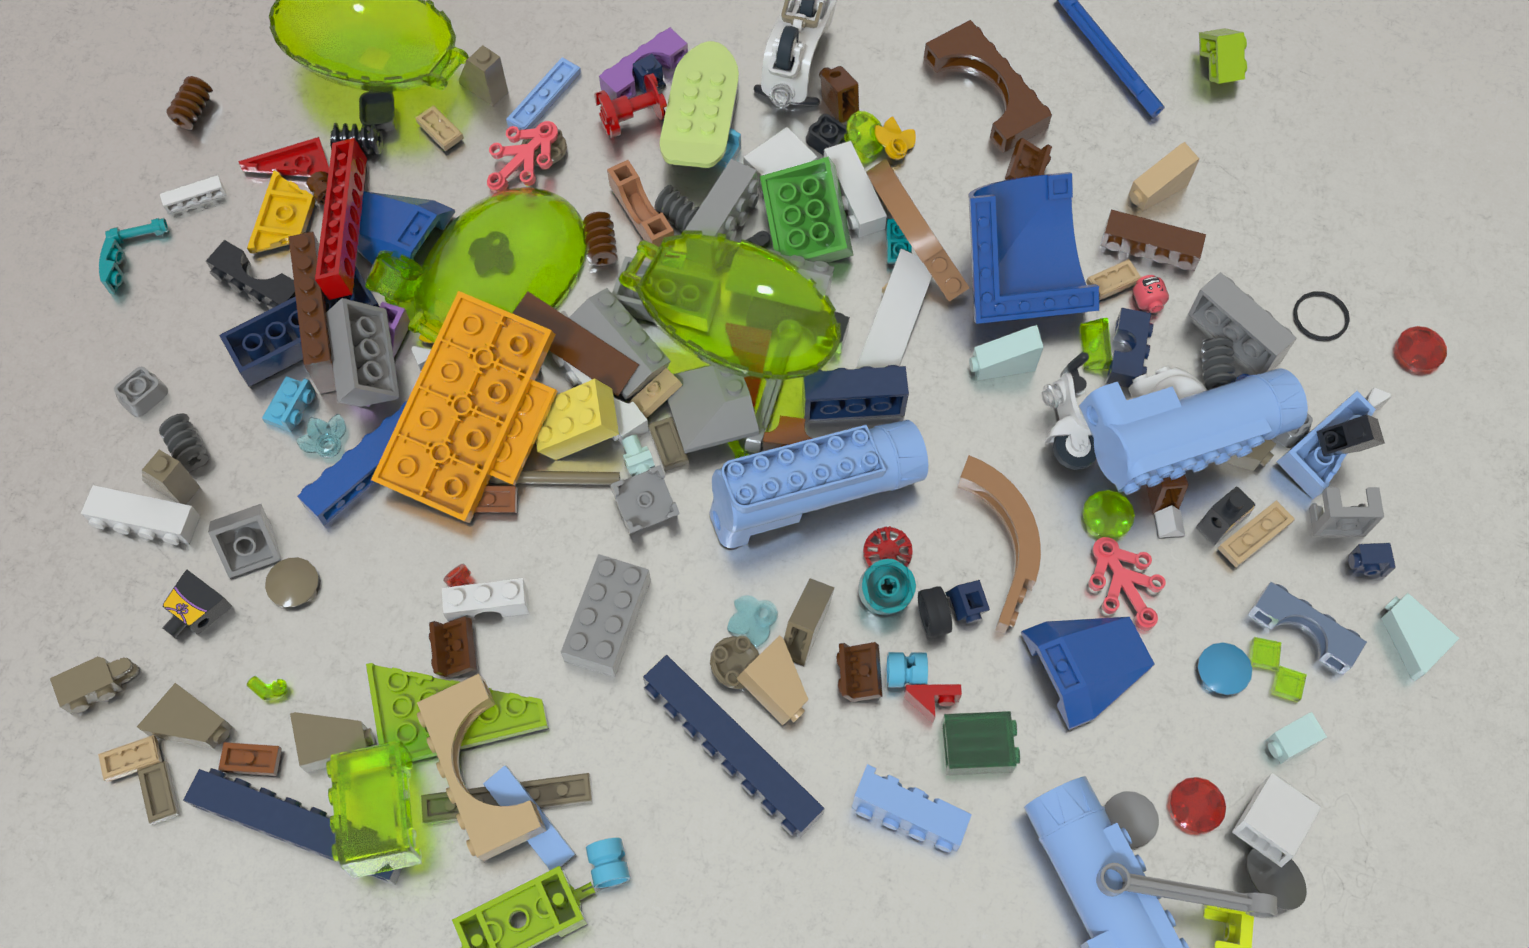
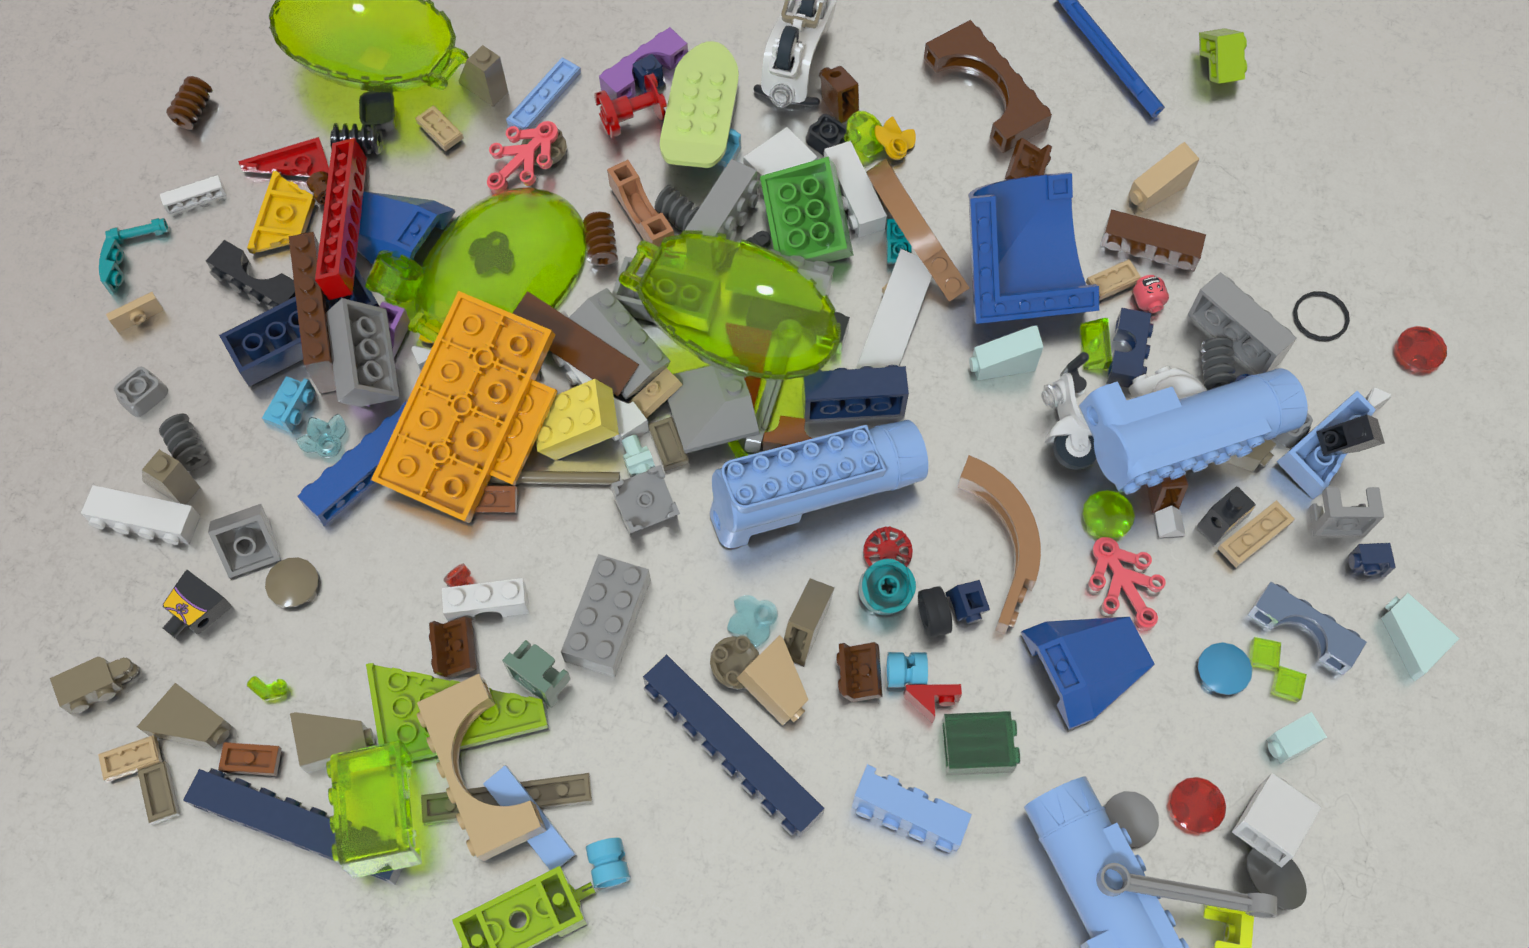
(135, 312): none -> tan plate
(534, 671): none -> sand green panel

